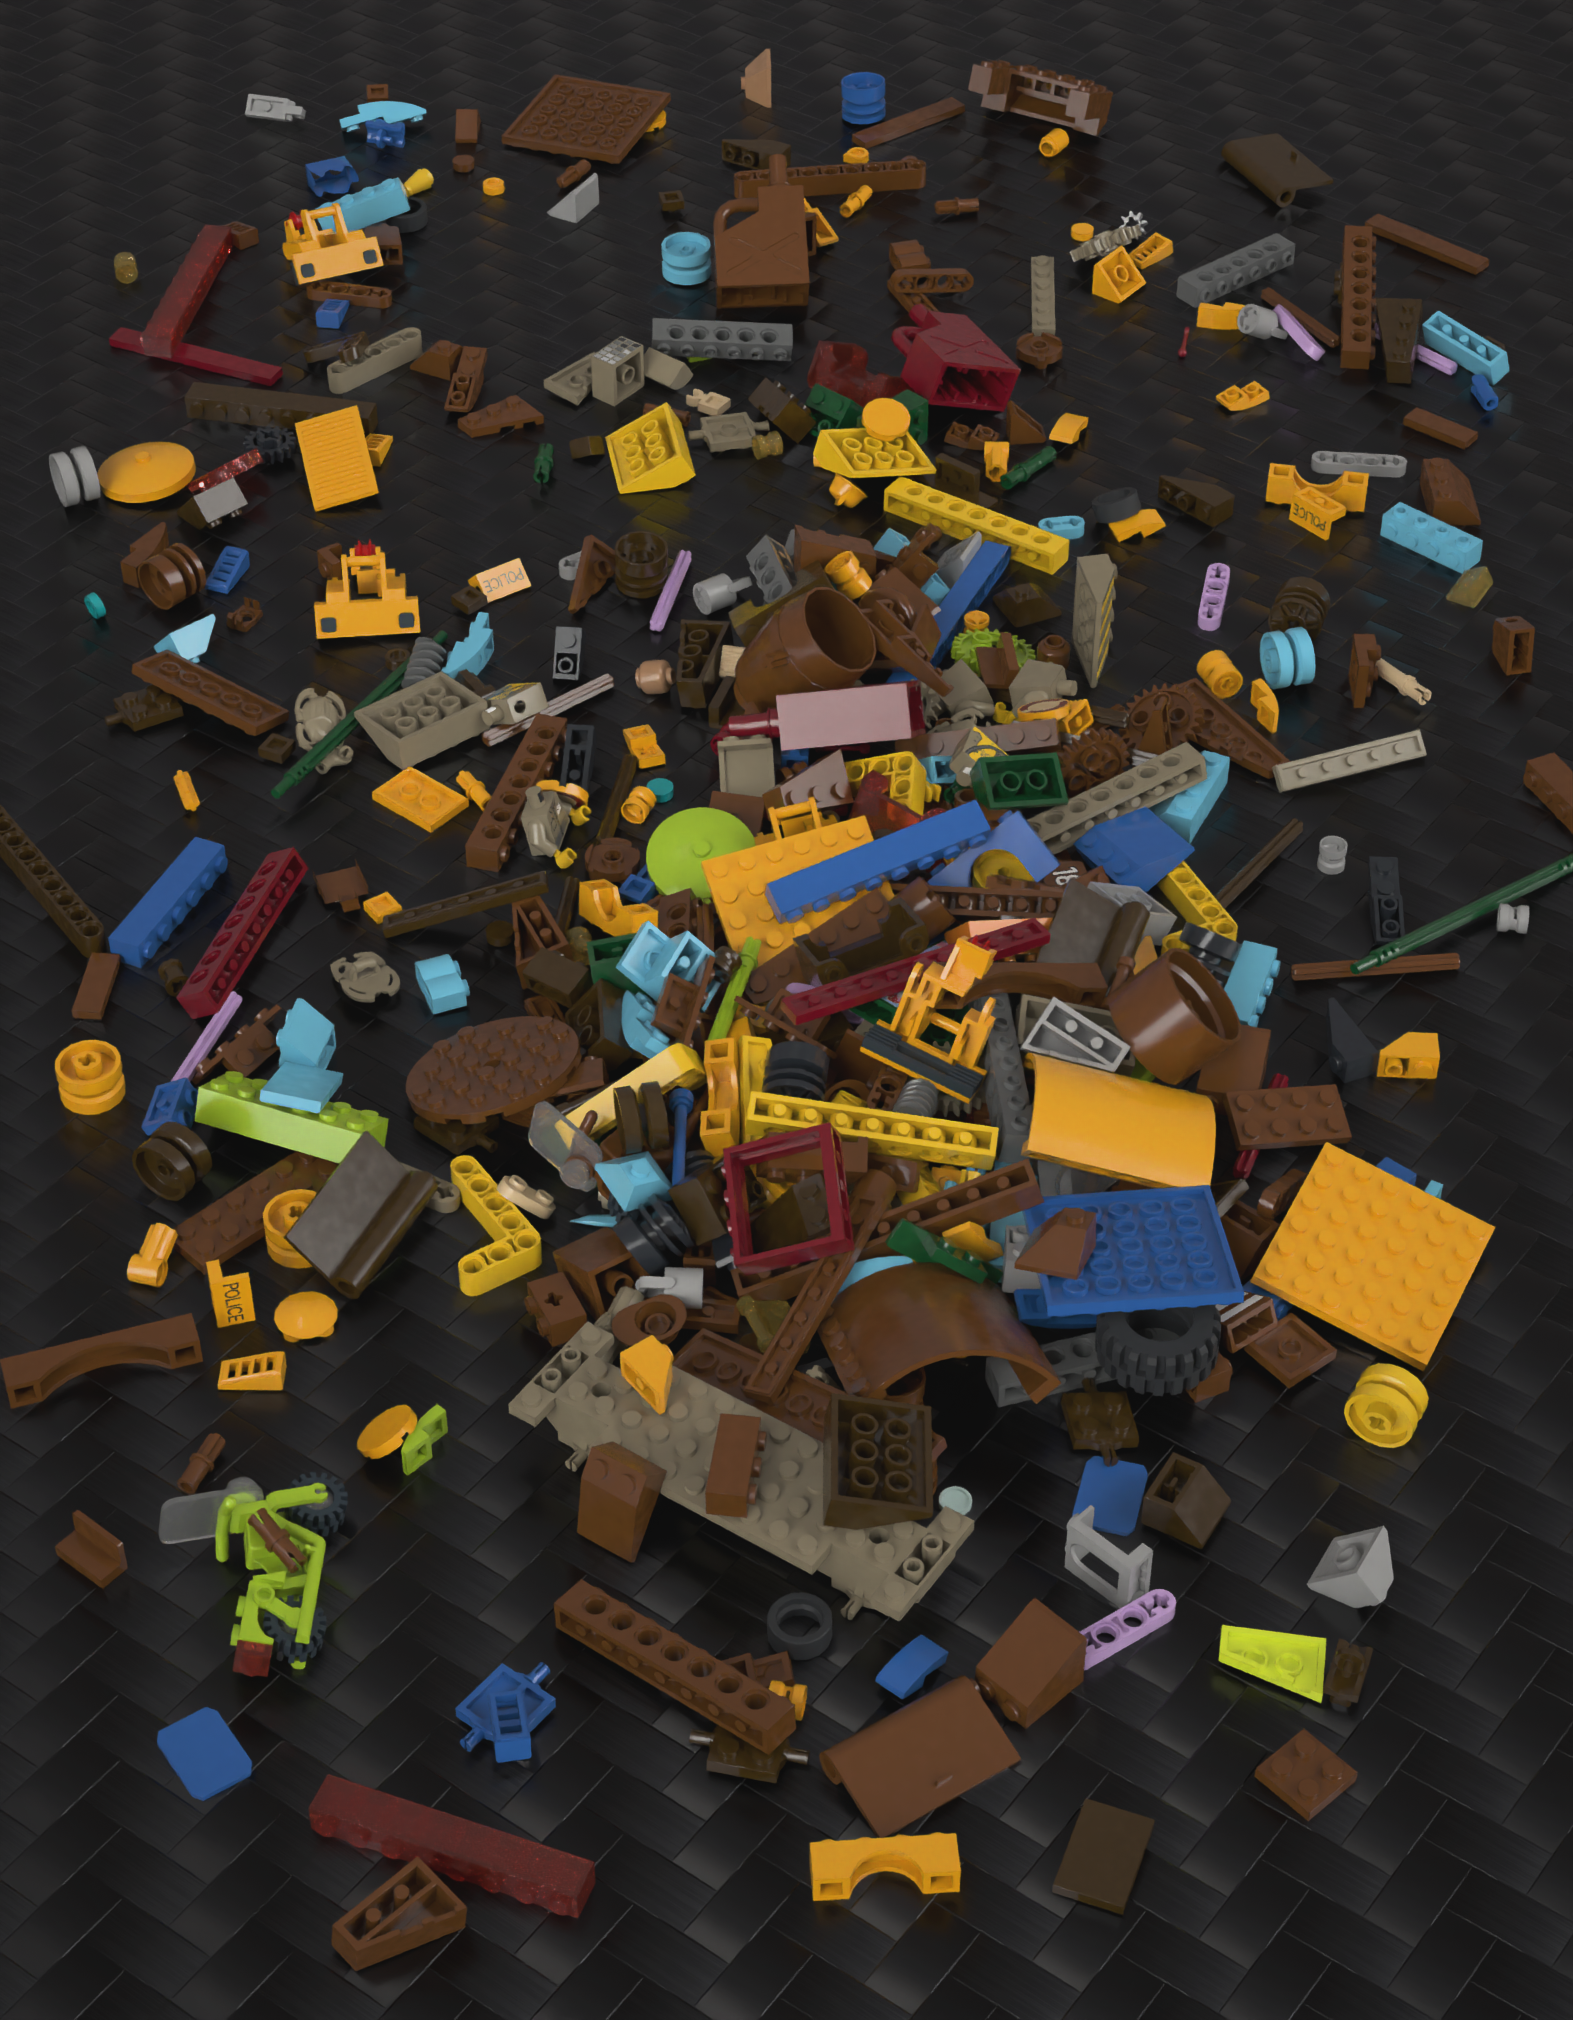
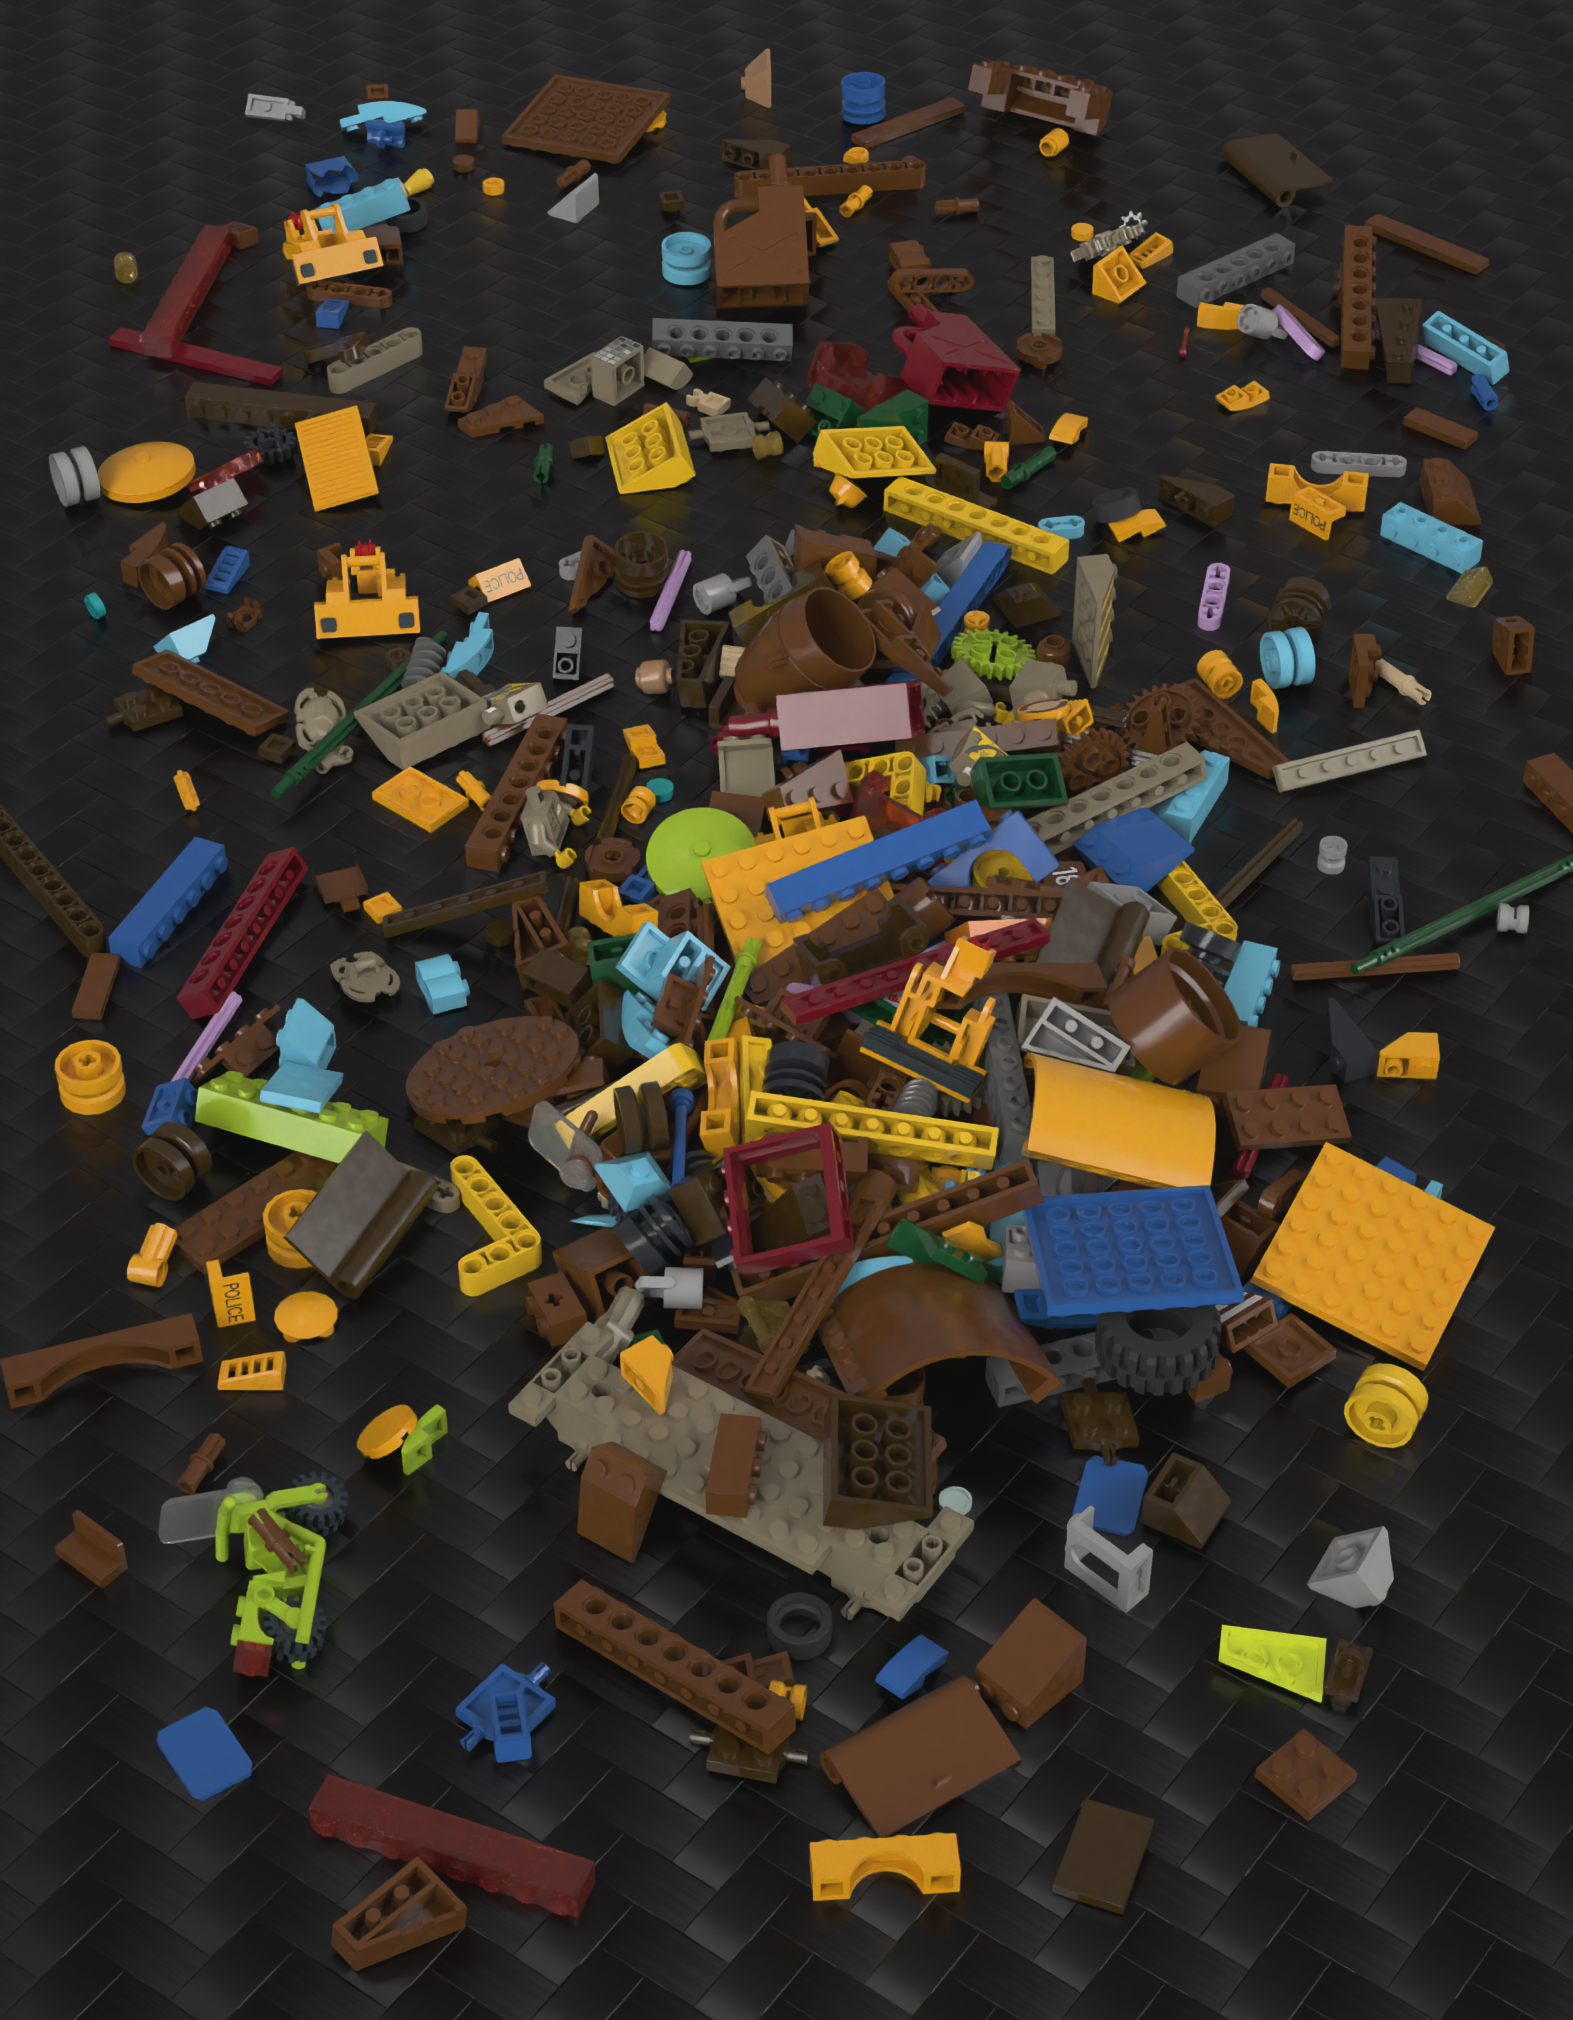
(172, 973): dark brown bush -> none
(439, 360): reddish brown slope -> none
(536, 1202): tan plate -> none
(656, 1316): reddish brown piece -> none
(725, 964): dark brown wheel -> none
(885, 419): light orange tile -> none
(998, 664): reddish brown panel -> none
(1060, 1244): reddish brown slope -> none
(1124, 1634): lavender beam -> none

